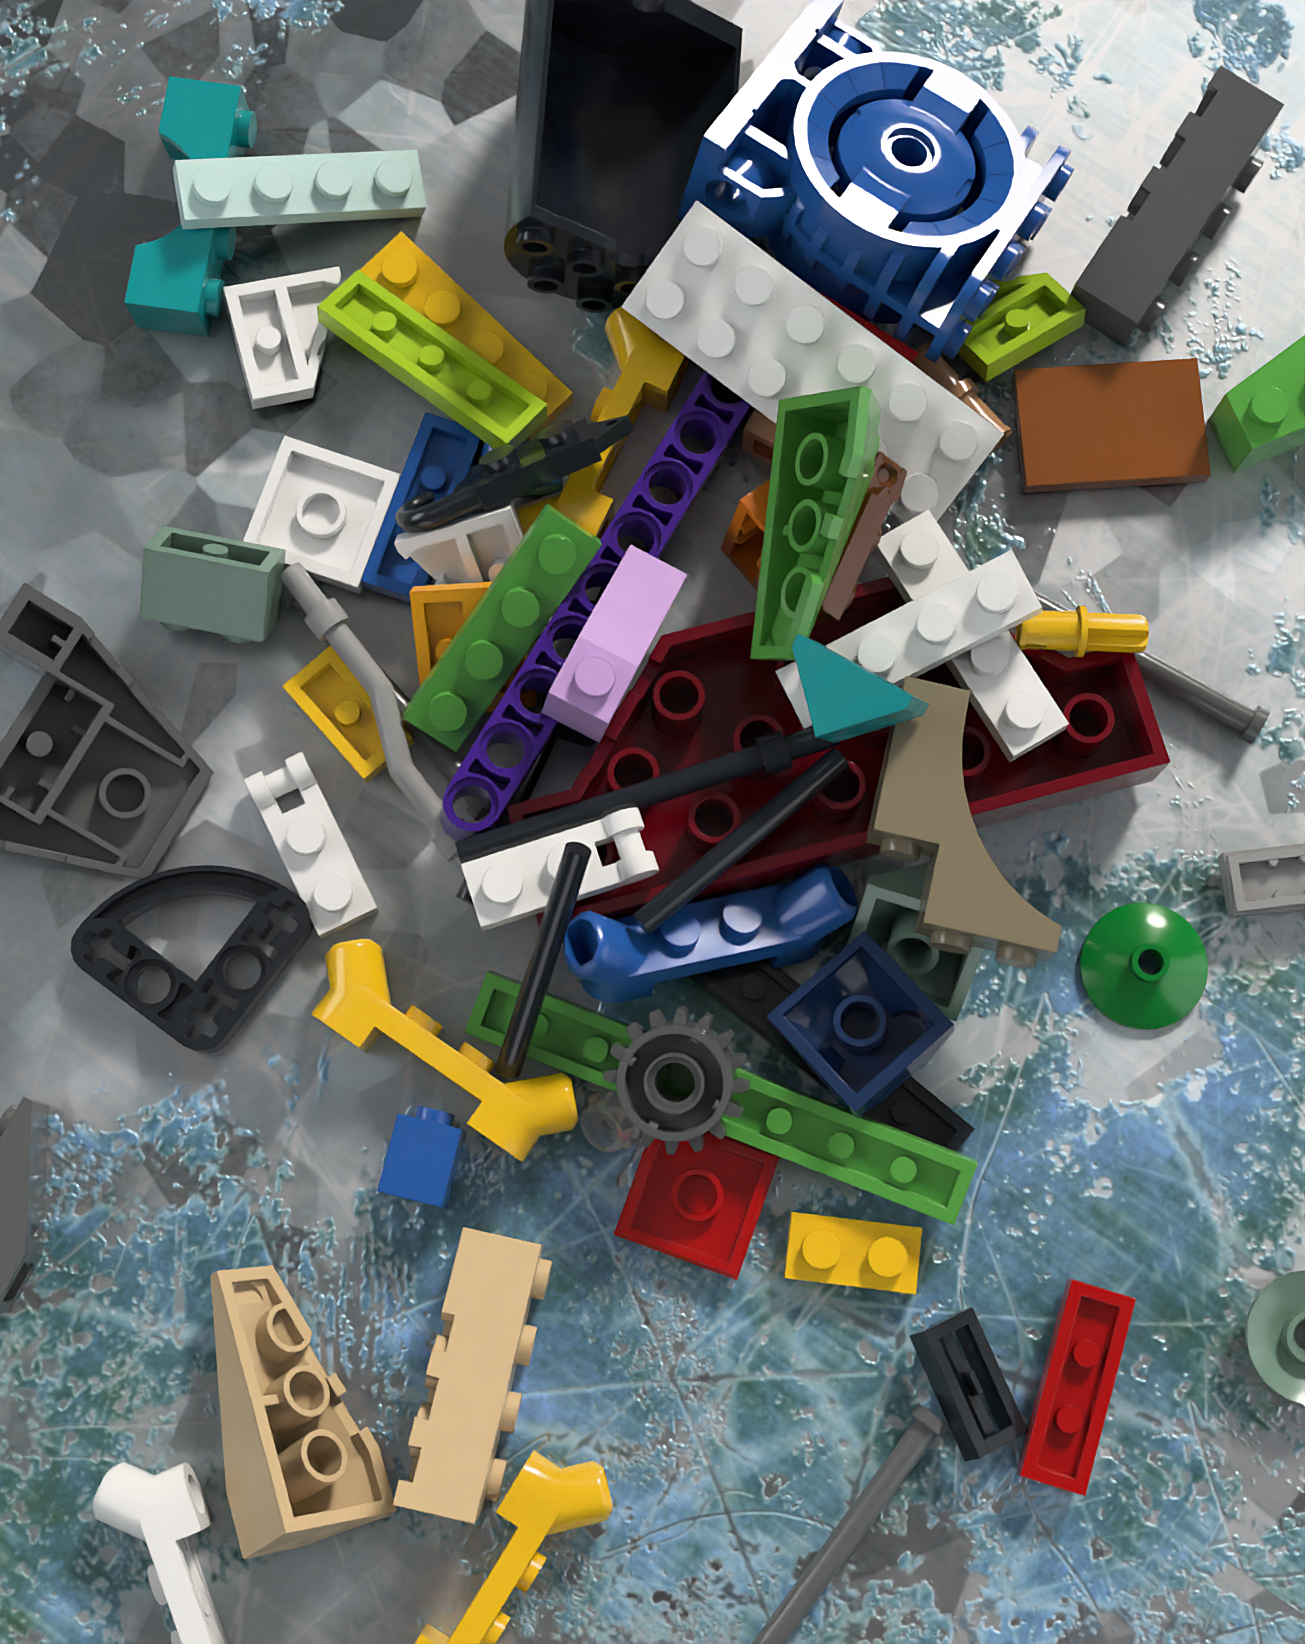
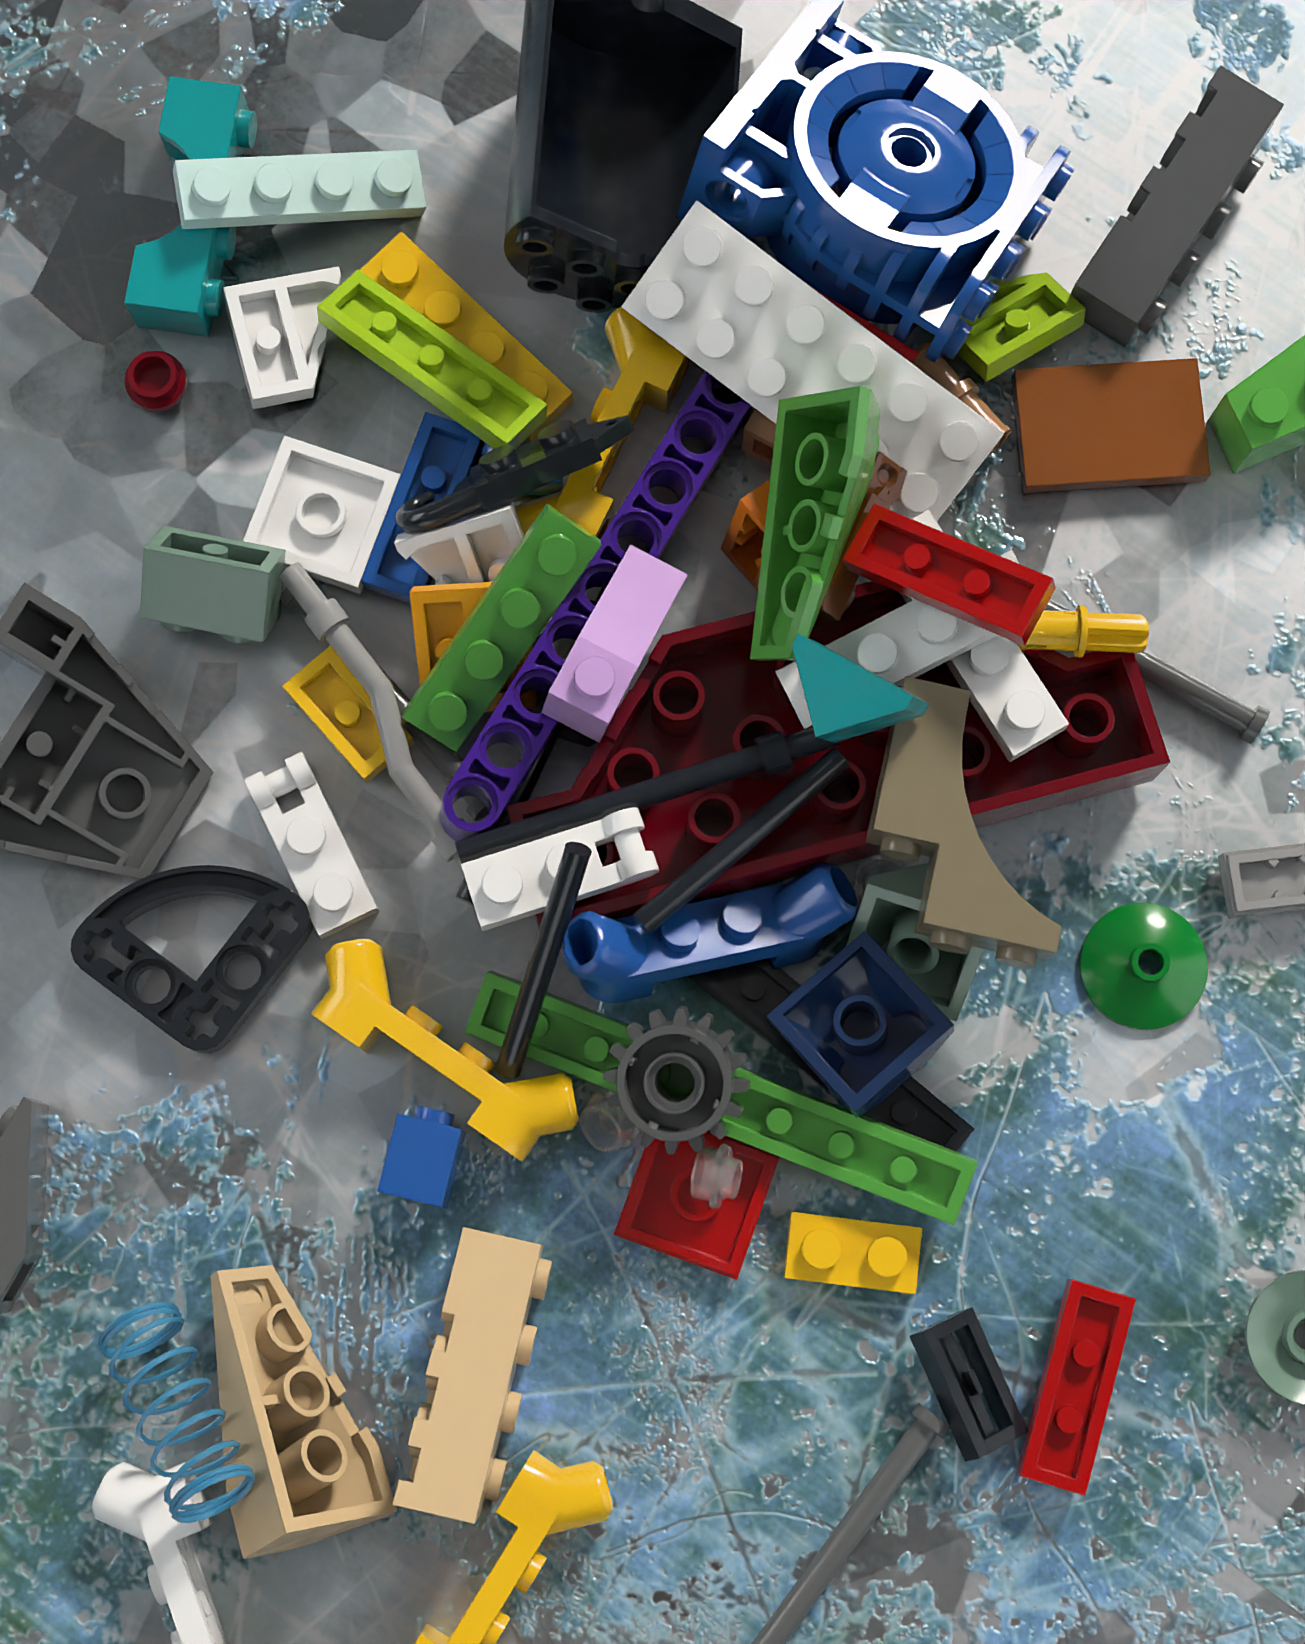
(155, 381): none -> dark red plate
(196, 1511): none -> dark azure piece
(716, 1175): none -> clear plate
(949, 574): none -> red plate

